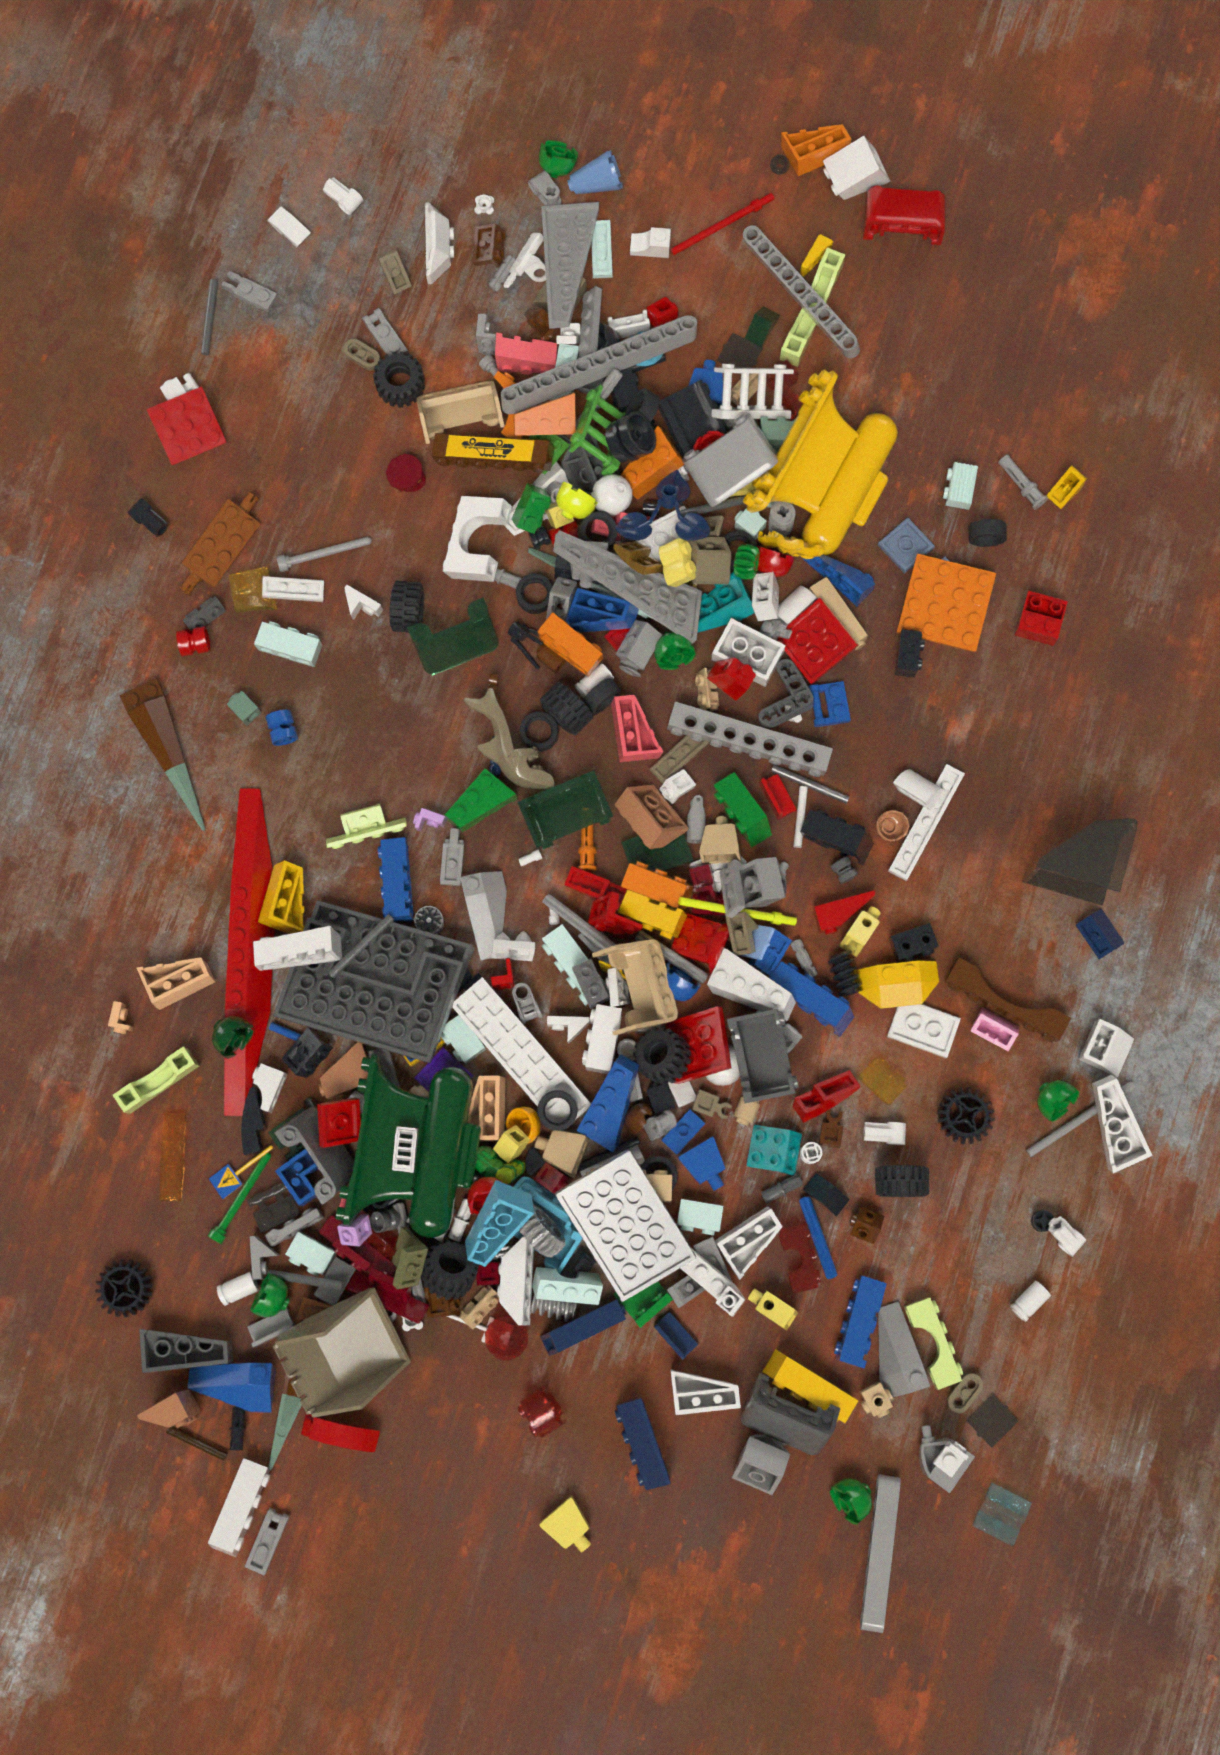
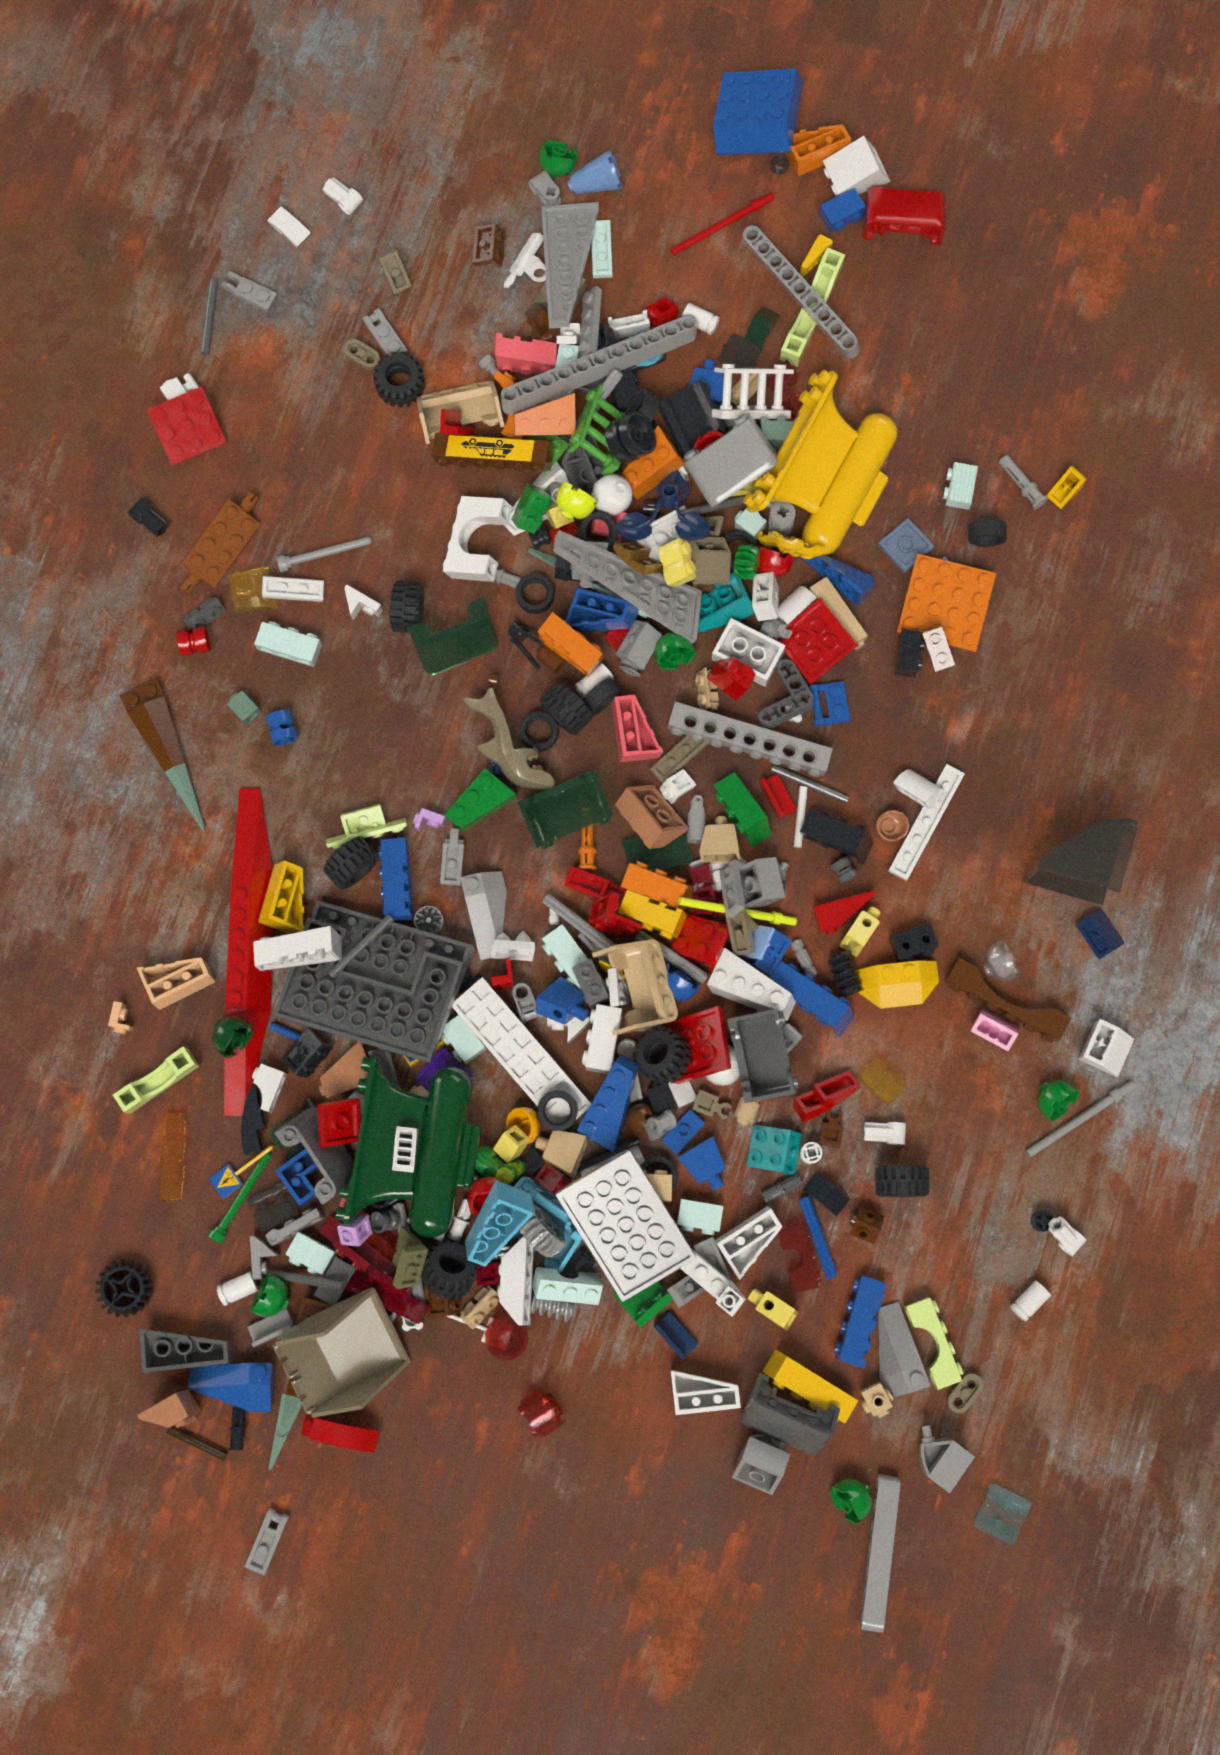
(239, 1508): white wedge -> none
(350, 863): none -> black tyre
(406, 473): dark red hat -> none
(437, 243): white wedge -> none
(451, 421): none -> red panel
(484, 199): white plate -> none
(485, 339): light grey bracket -> none
(488, 1107): light nougat wedge -> none
(502, 273): light grey axle -> none
(535, 855): white piece -> none
(561, 592): light grey torso -> none
(561, 1002): none -> blue torso
(567, 1525): light yellow torso -> none
(583, 1327): dark blue slope -> none
(643, 1443): dark blue slope -> none
(651, 243): white arch -> none
(705, 320): none -> white piece
(757, 111): none -> blue slope
(842, 210): none -> blue brick
(924, 1028): white tile -> none
(938, 647): none -> brick
(950, 1458): white bracket -> none
(982, 1107): black gear -> none
(992, 1420): clear smoke piece -> none
(1001, 962): none -> clear cylinder
(1041, 618): red slope -> none
(1119, 1129): white wedge -> none

